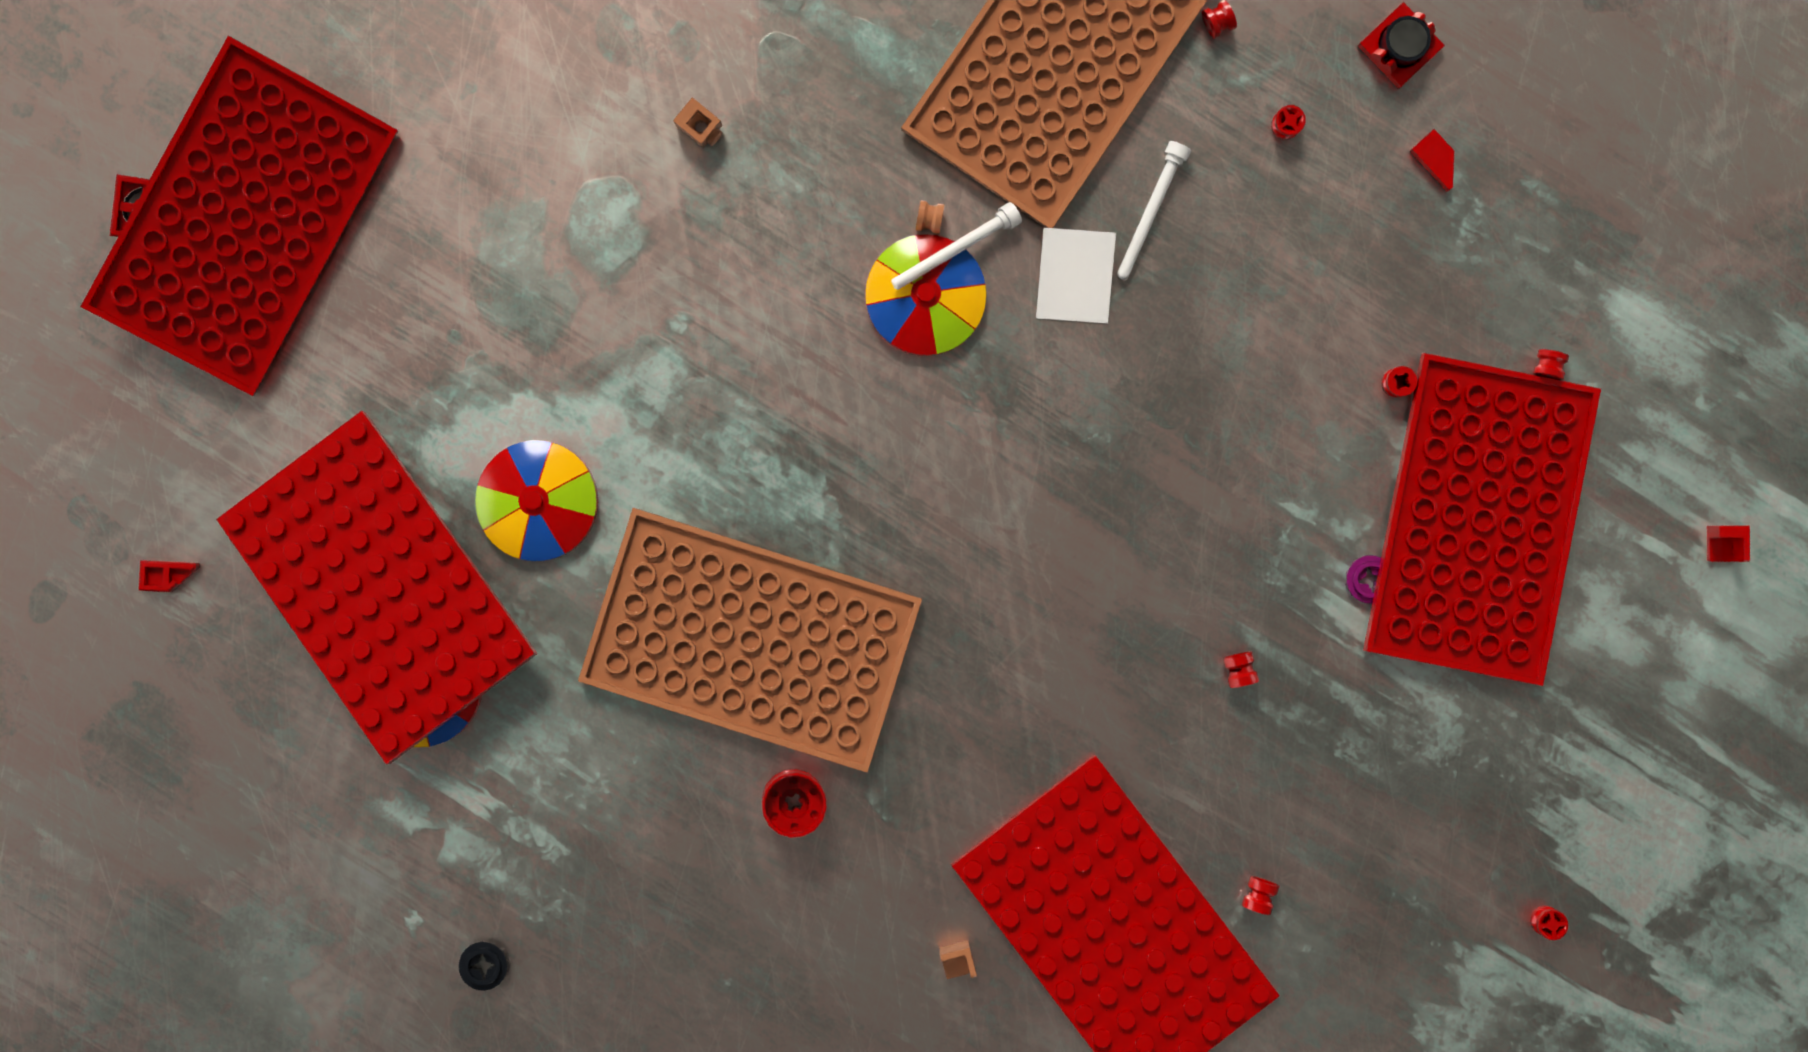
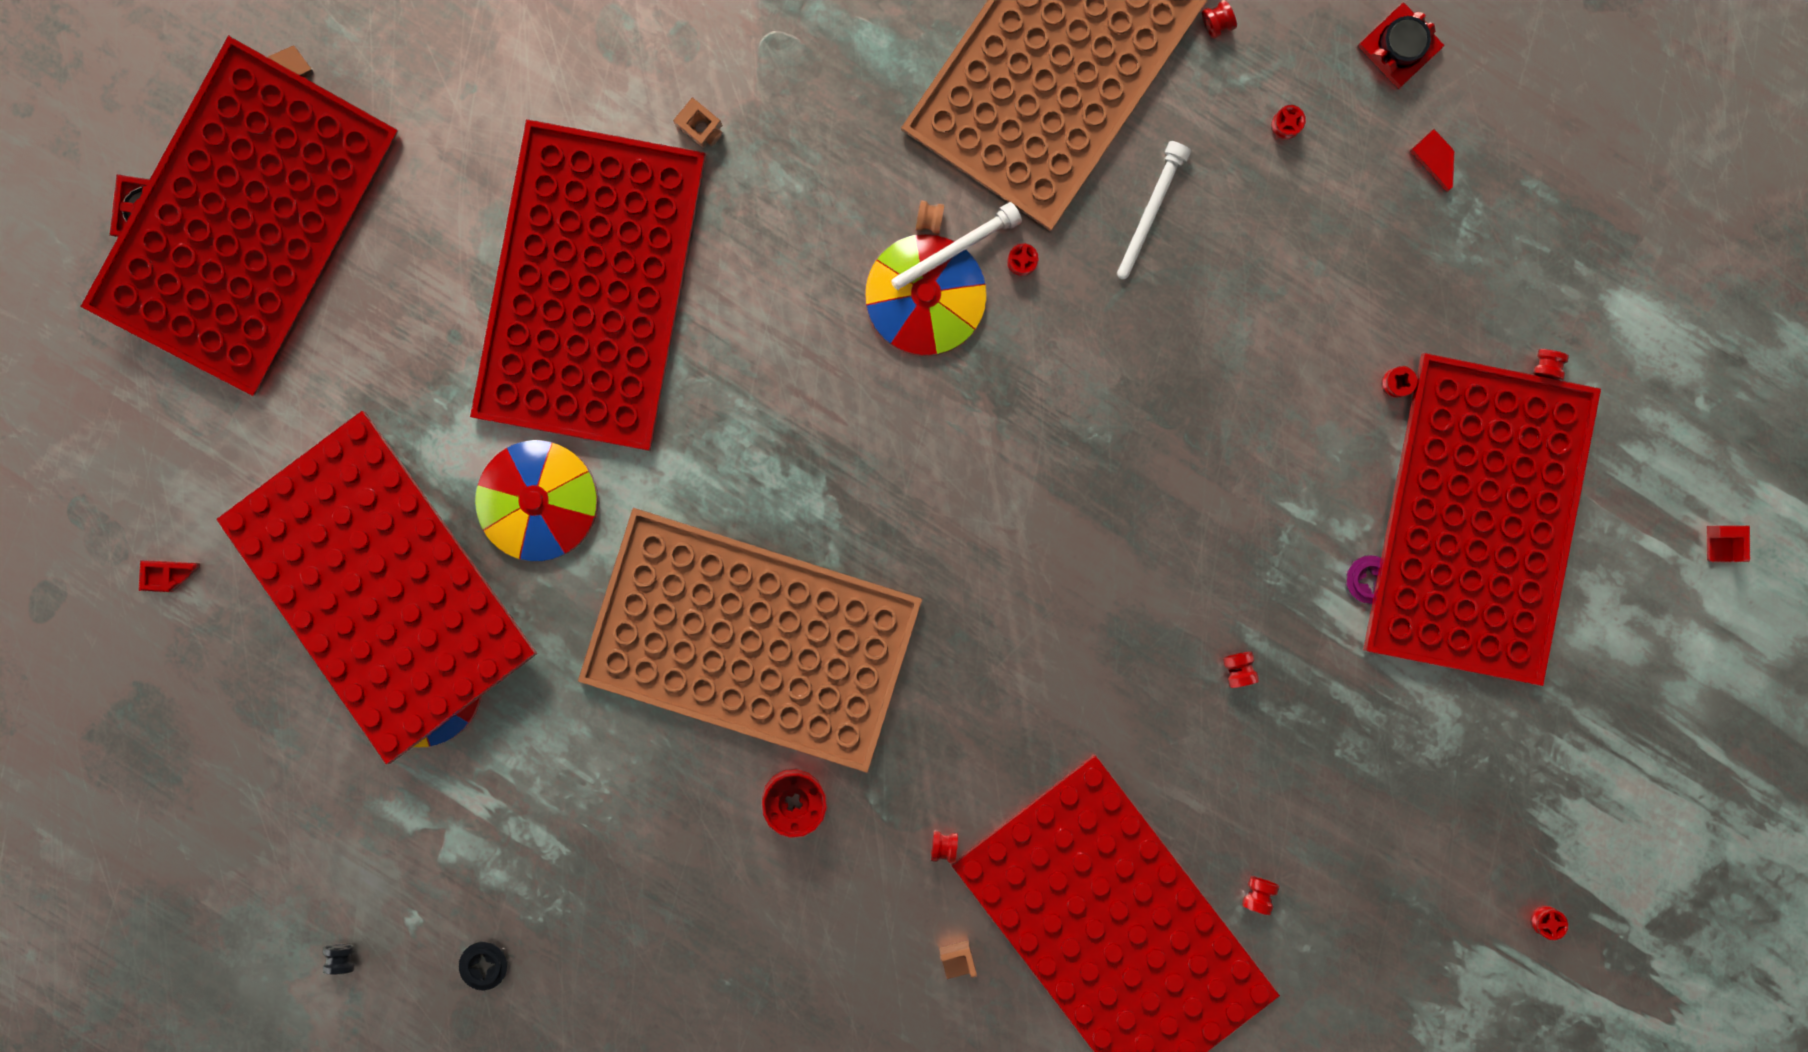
(292, 60): none -> nougat slope
(338, 959): none -> black wheel
(588, 285): none -> red plate
(944, 847): none -> red wheel
(1024, 255): none -> red wheel
(1075, 275): white sticker -> none

